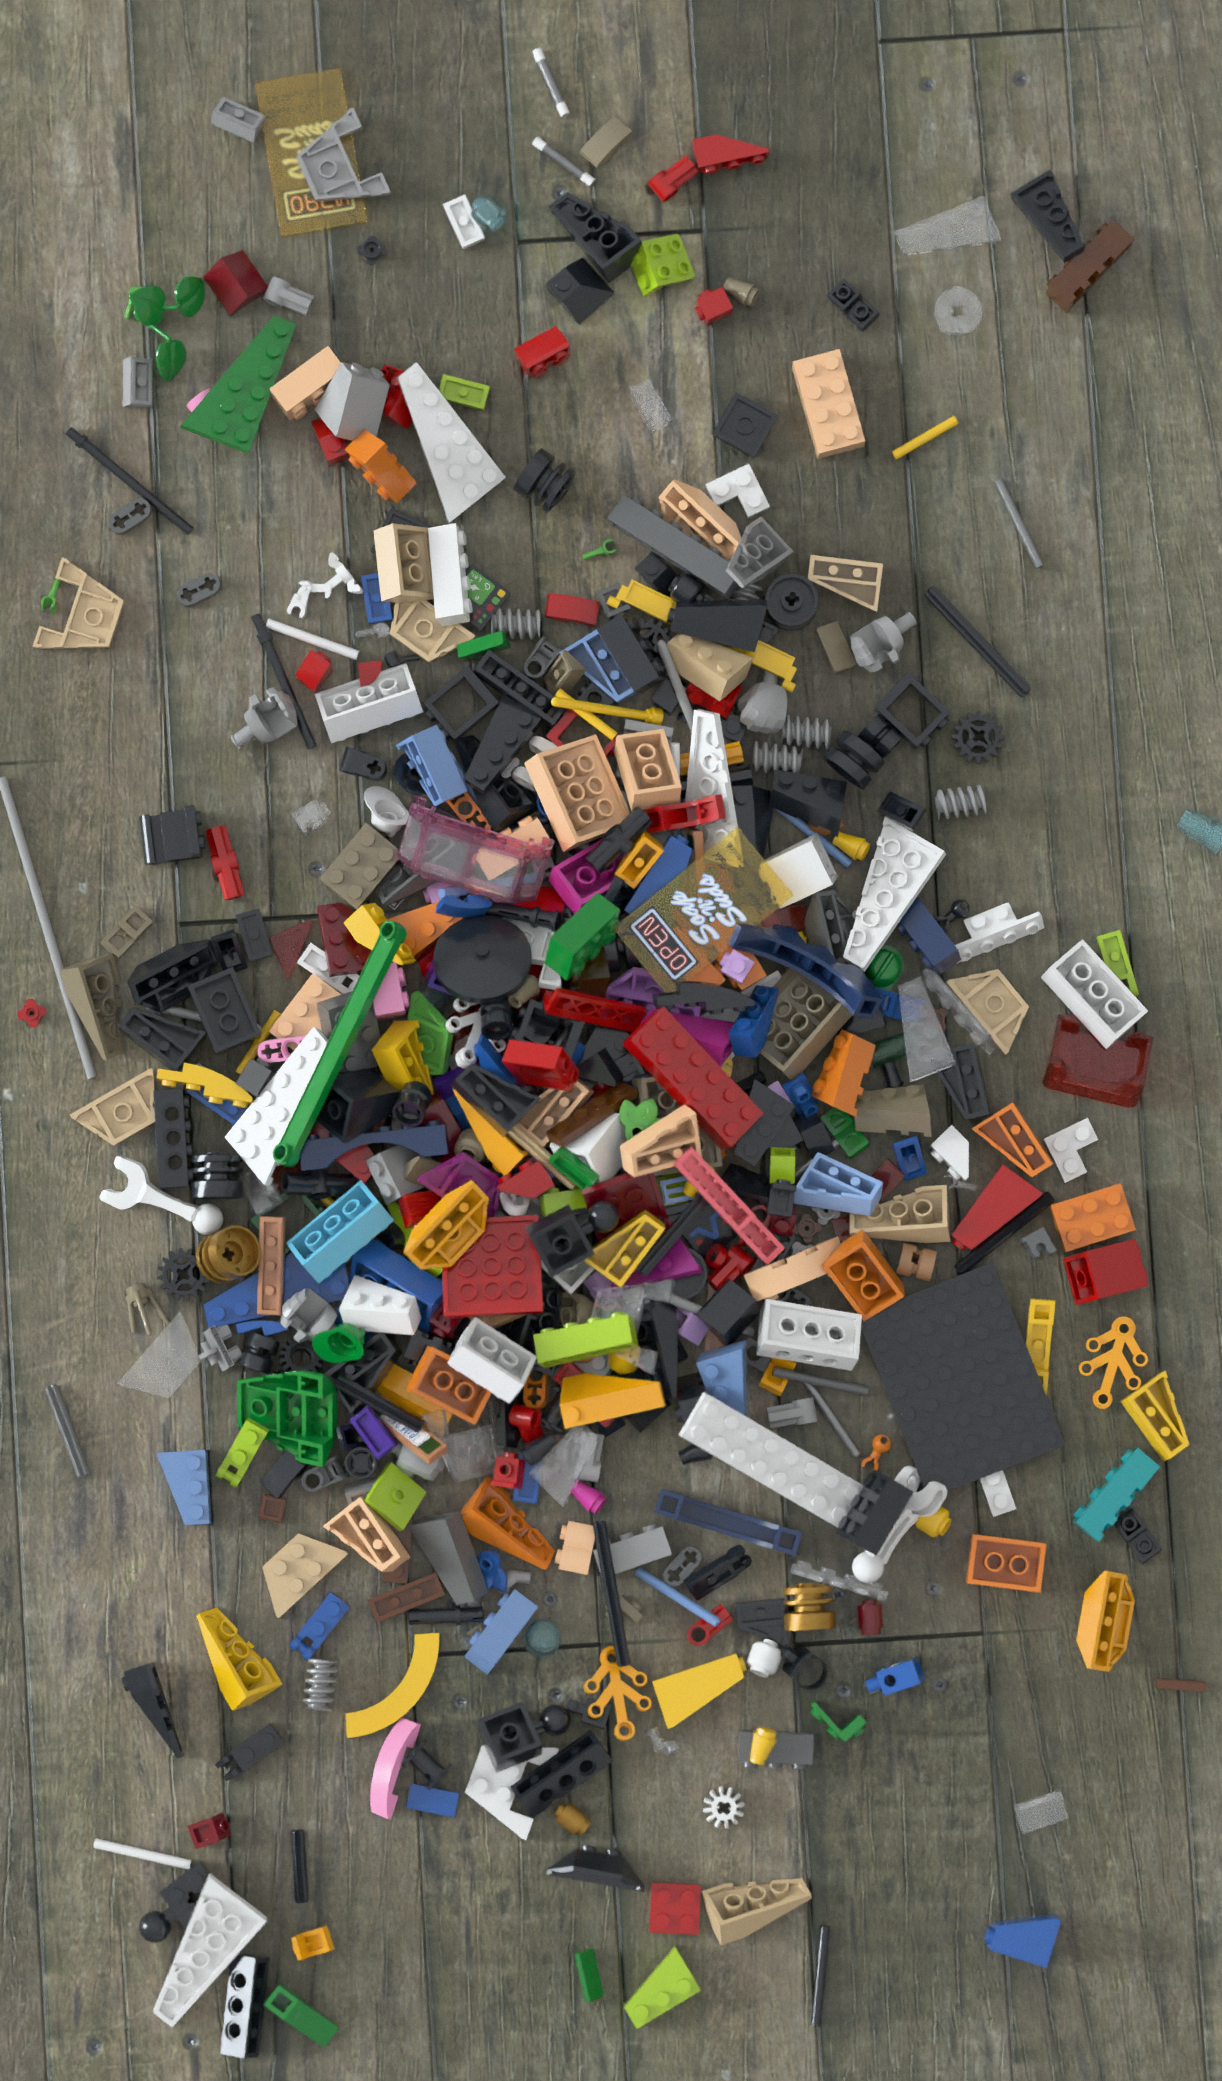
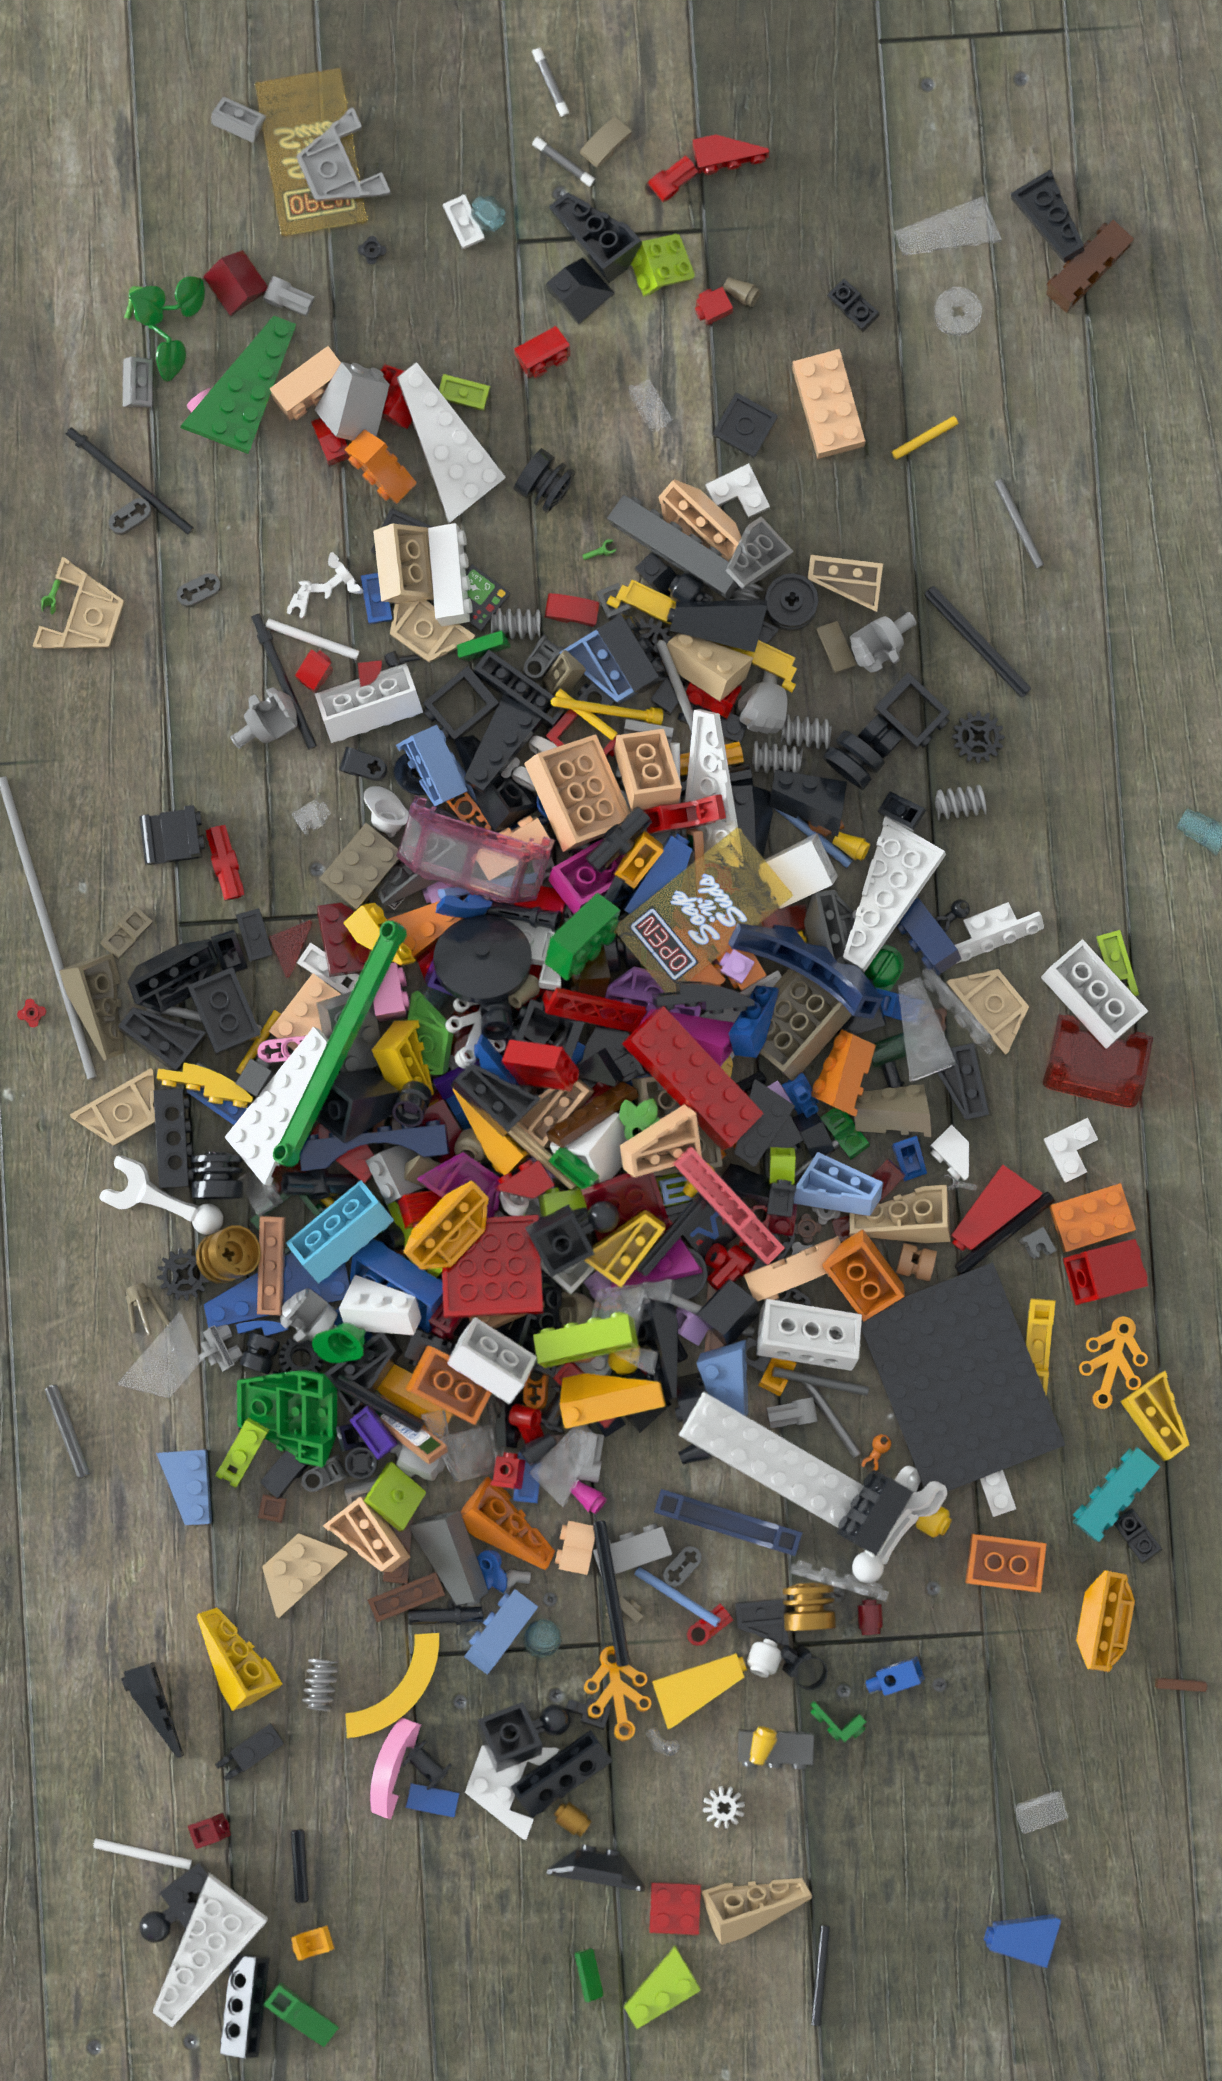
(320, 1625): blue plate -> none
(381, 629): clear hand -> none
(718, 1572): black hinge -> none
(1015, 1139): orange wedge -> none

